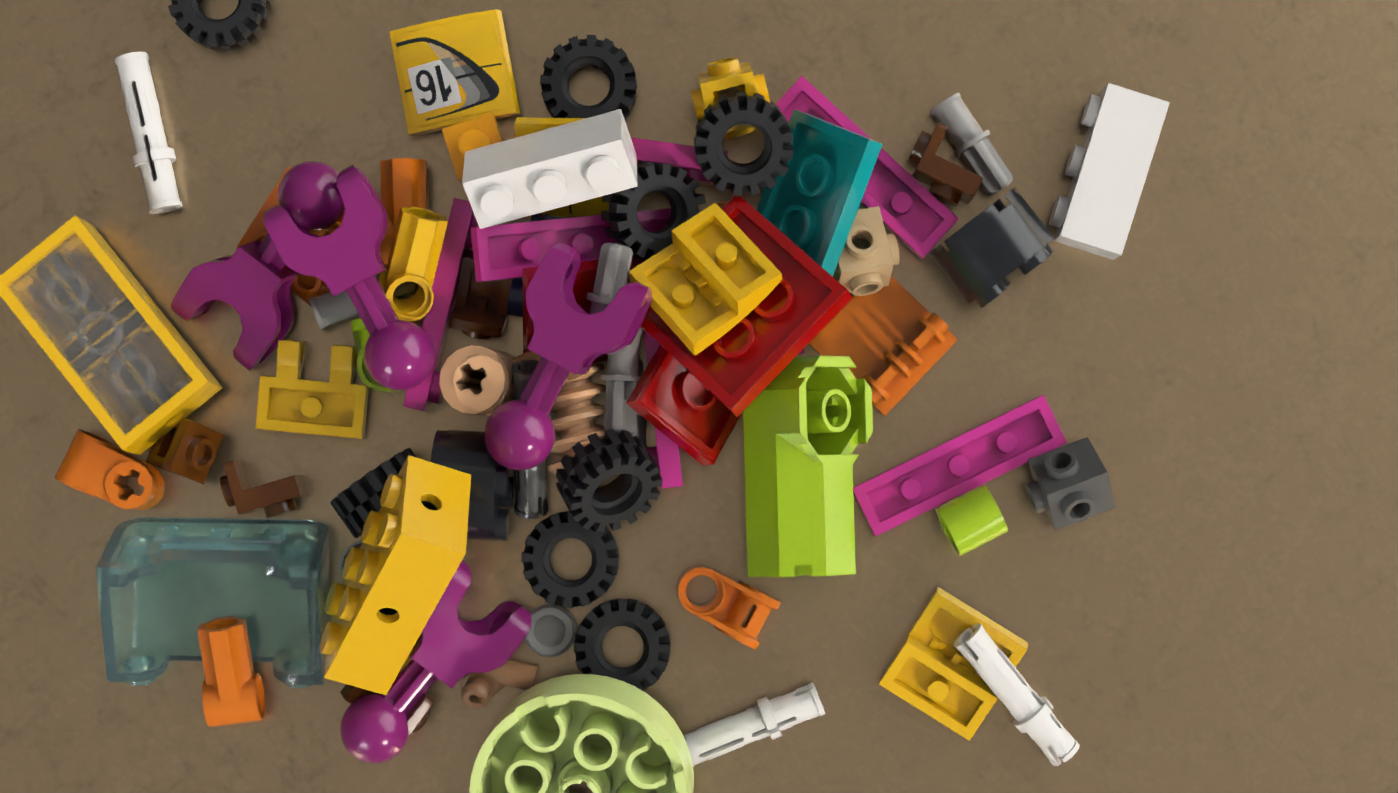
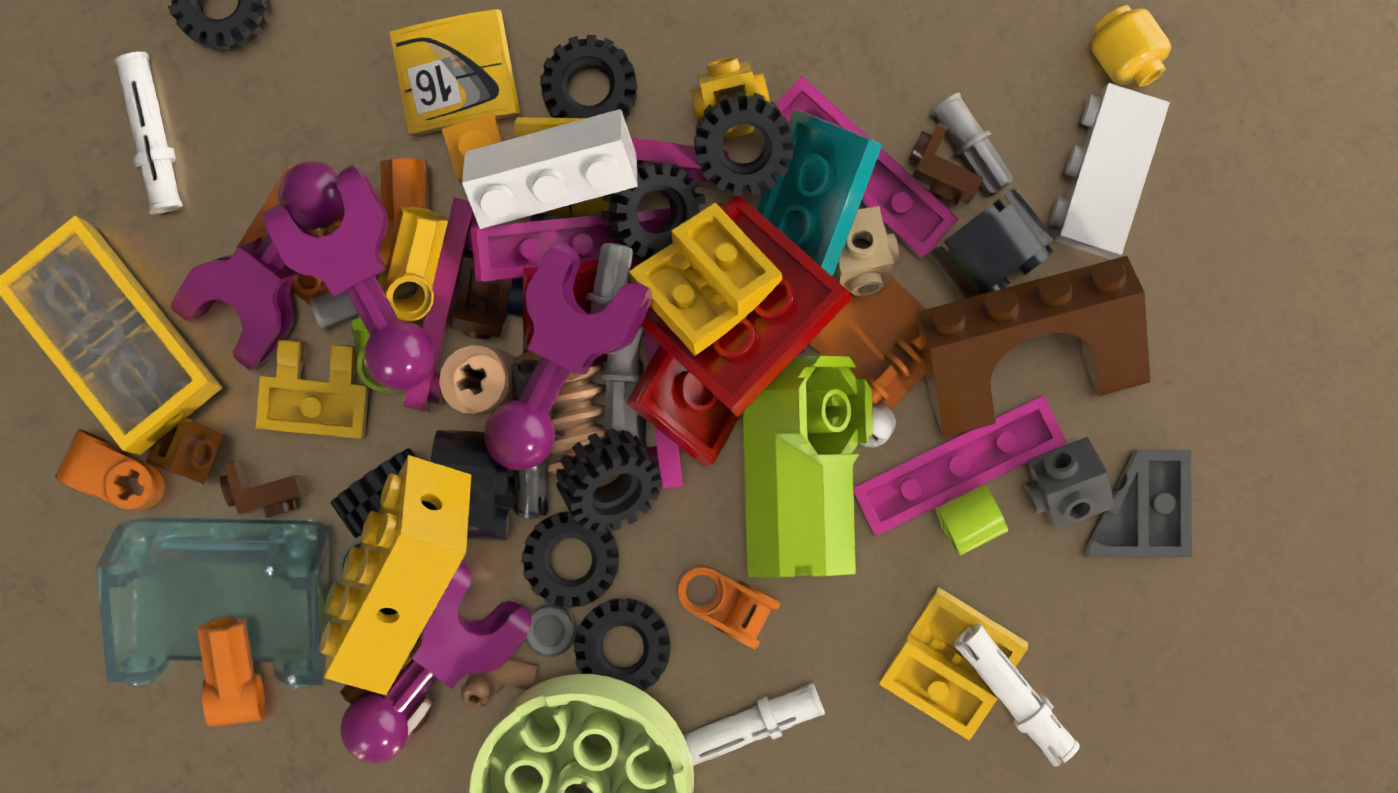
(883, 425): none -> white hinge
(971, 335): none -> reddish brown arch
(1130, 46): none -> yellow head
(1150, 509): none -> dark grey wing

